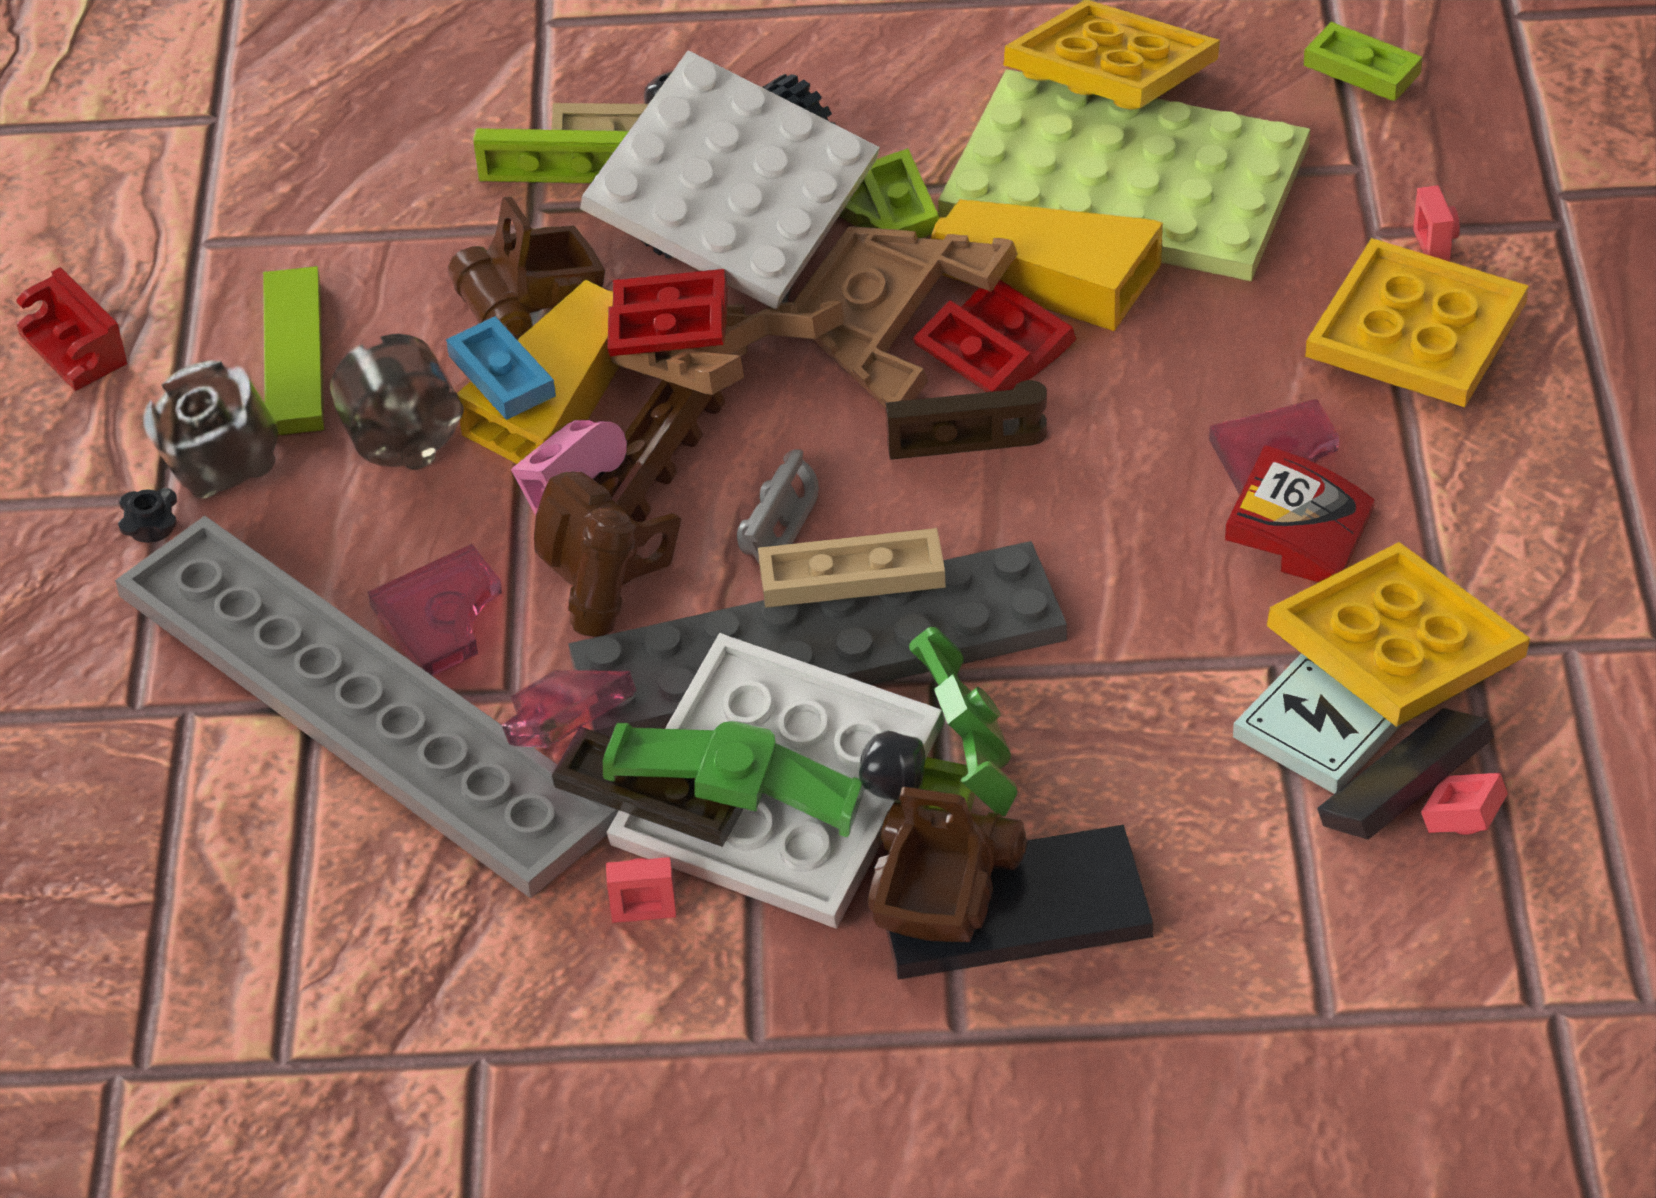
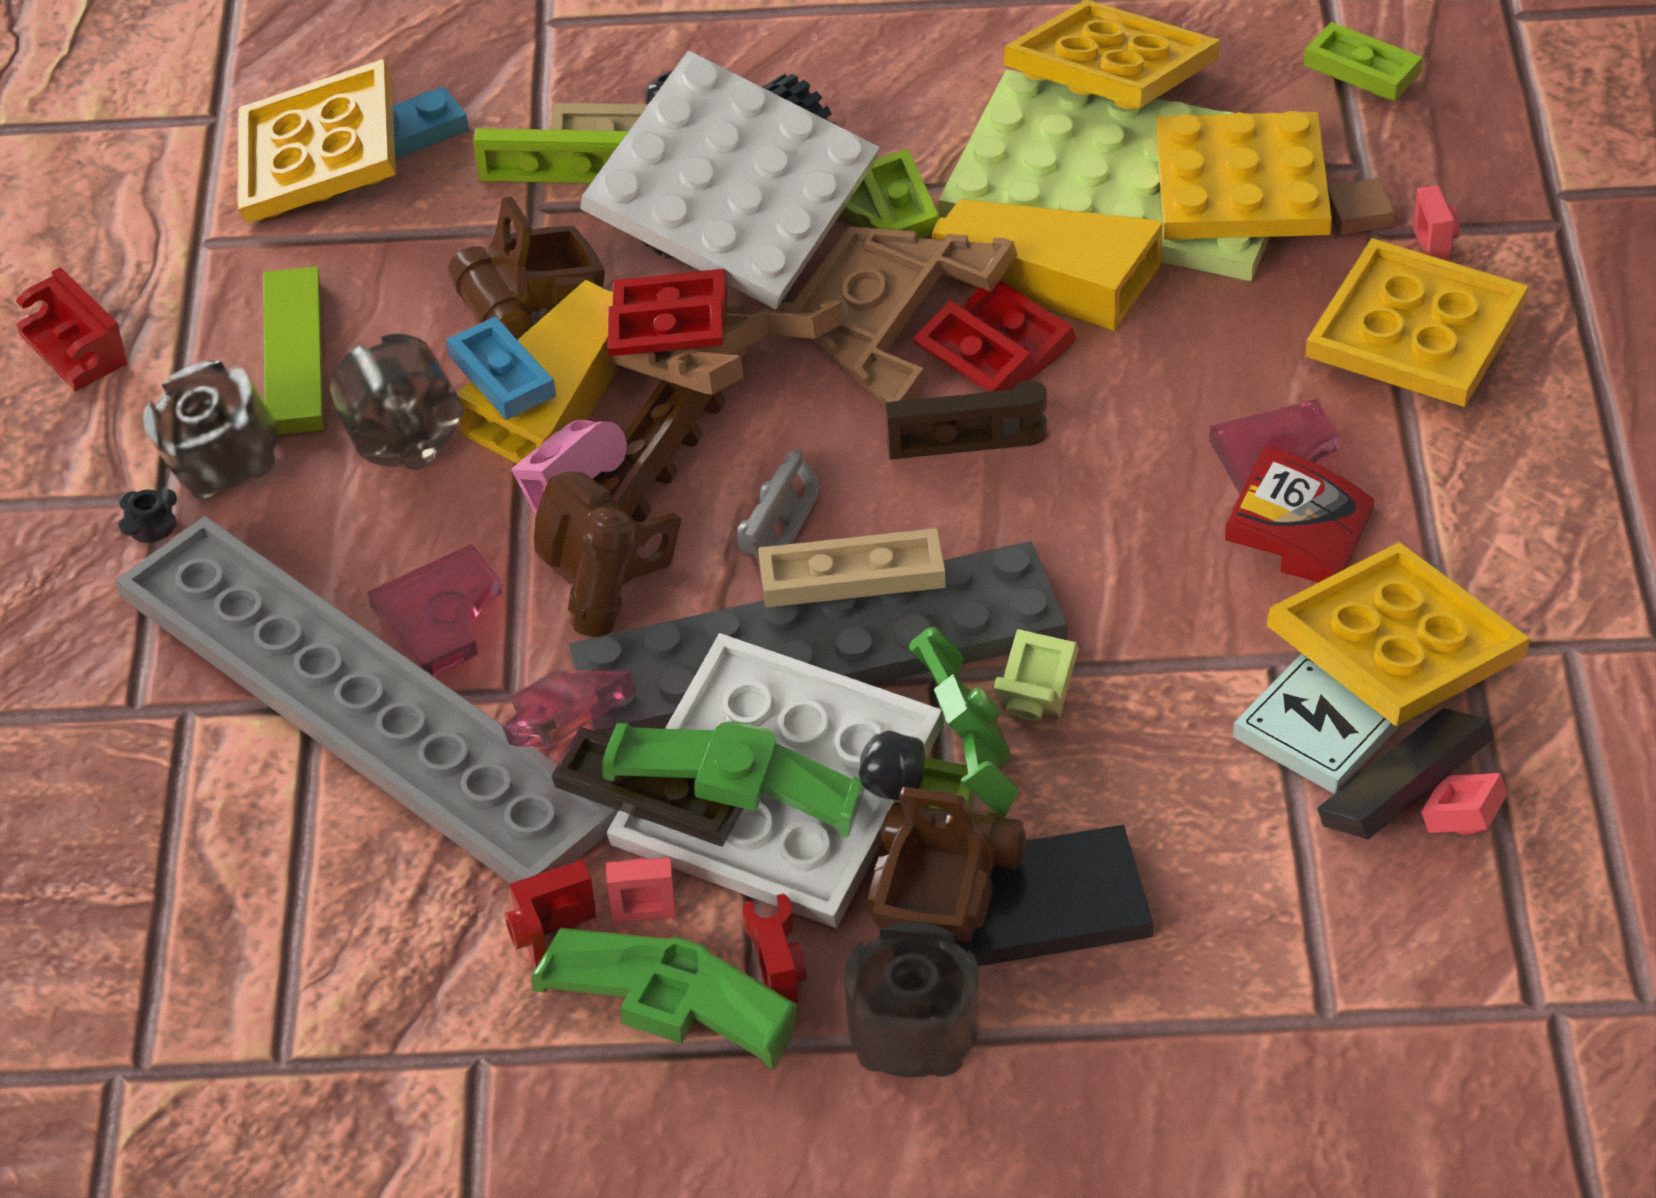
(316, 142): none -> yellow plate
(426, 121): none -> dark azure plate
(548, 903): none -> red bracket
(670, 988): none -> bright green plate
(778, 961): none -> red plate
(912, 1001): none -> clear smoke brick
(1036, 676): none -> yellowish green bracket
(1242, 175): none -> yellow plate
(1360, 206): none -> medium nougat tile

